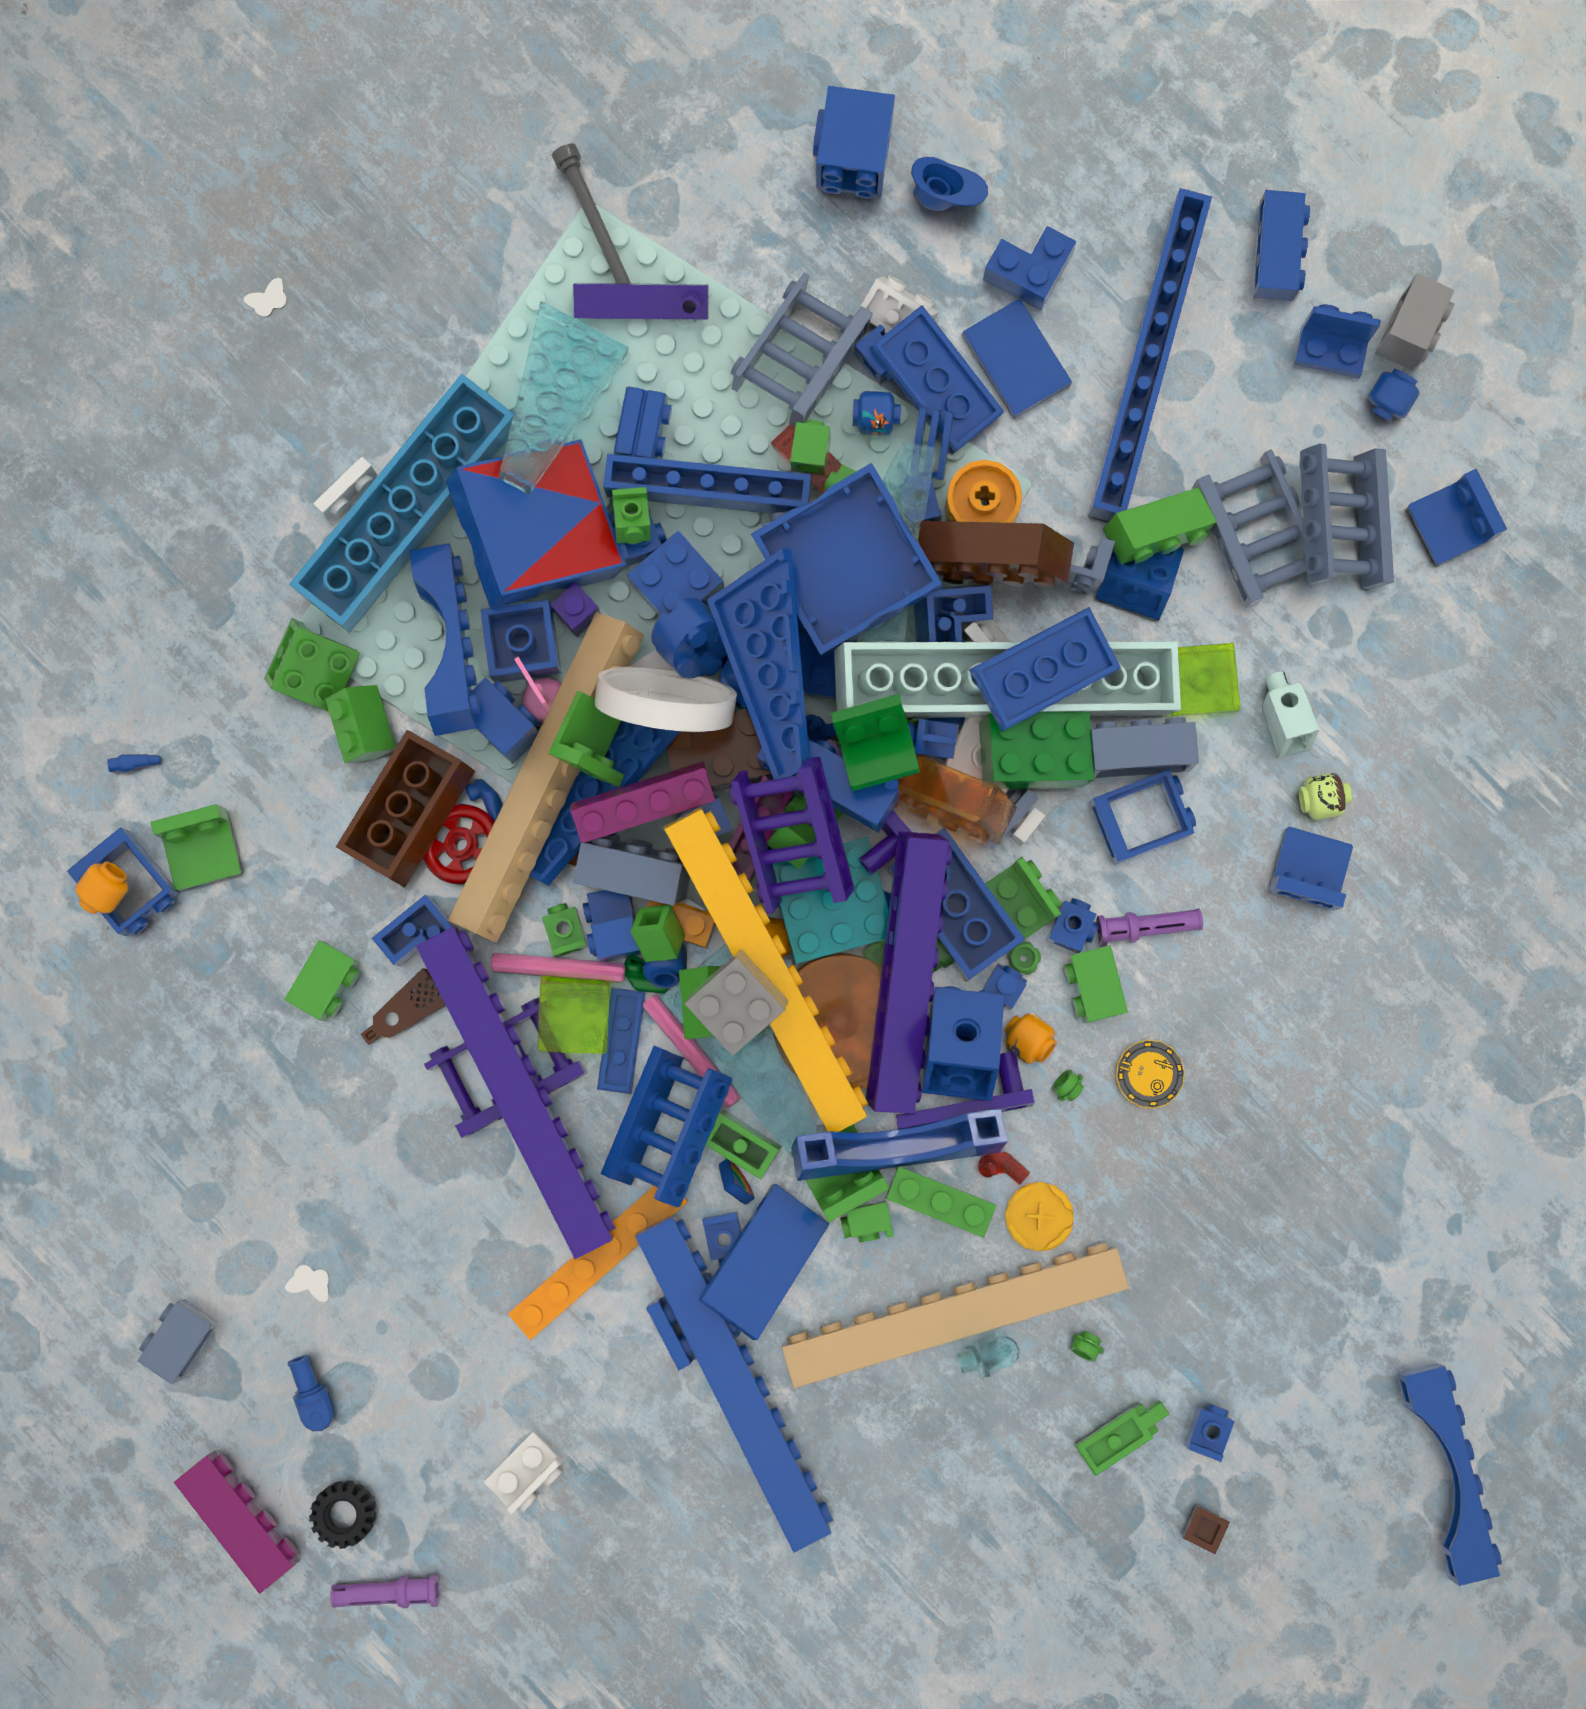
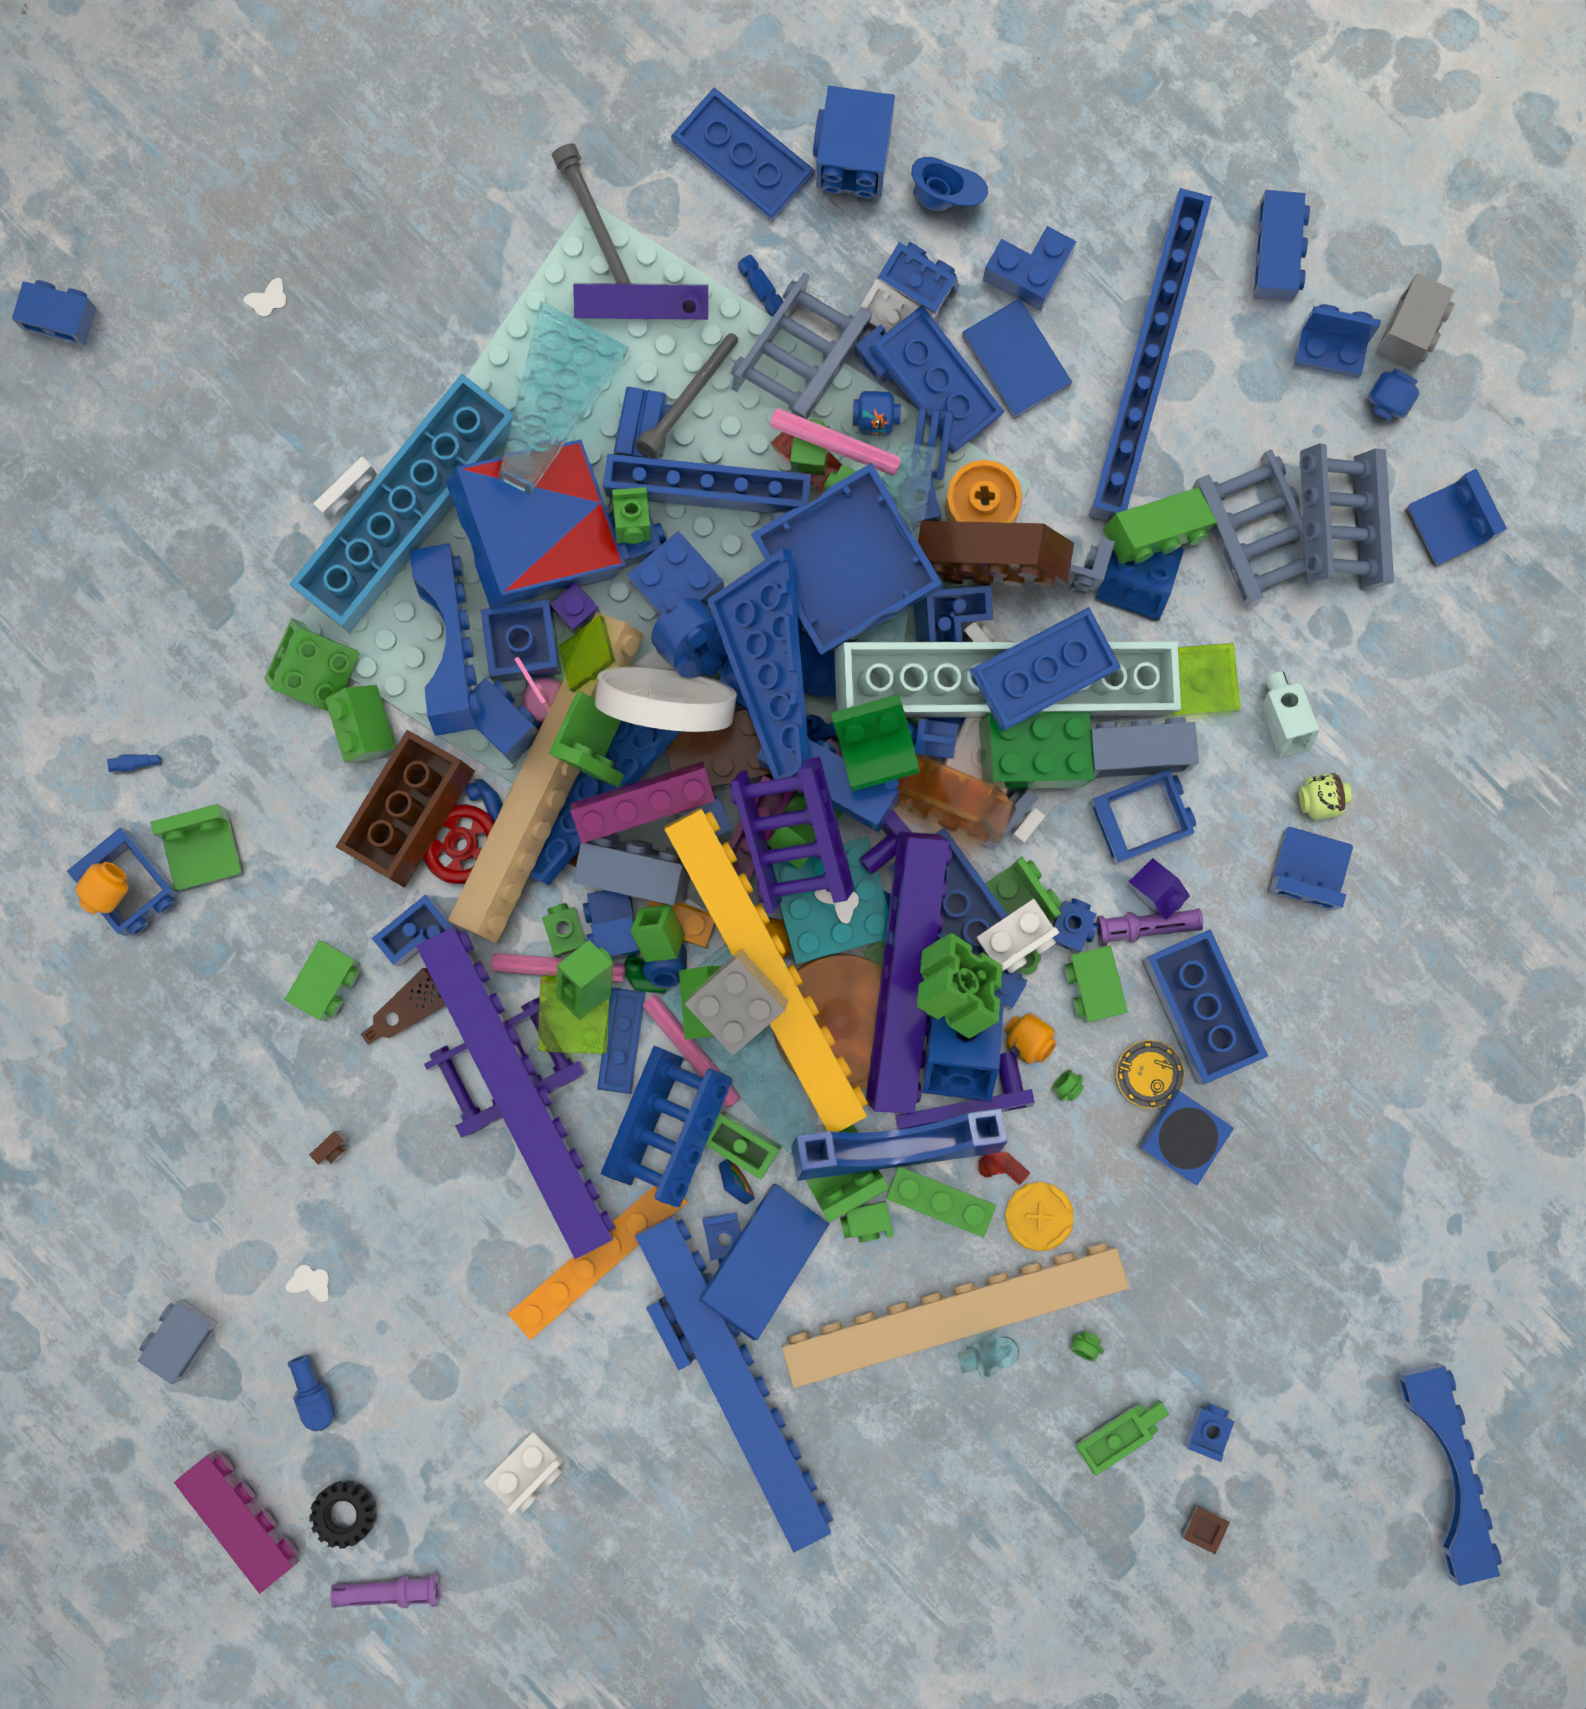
(54, 312): none -> blue brick
(330, 1149): none -> reddish brown plate
(584, 979): none -> bright green brick
(586, 653): none -> clear neon green piece
(652, 442): none -> dark grey piece
(742, 154): none -> blue tile
(760, 284): none -> blue axle
(835, 441): none -> bright pink axle
(843, 909): none -> white sticker
(918, 277): none -> blue bracket
(959, 986): none -> bright green brick
(1017, 936): none -> white bracket
(1159, 889): none -> dark purple brick
(1186, 1137): none -> tile
(1205, 1007): none -> blue brick

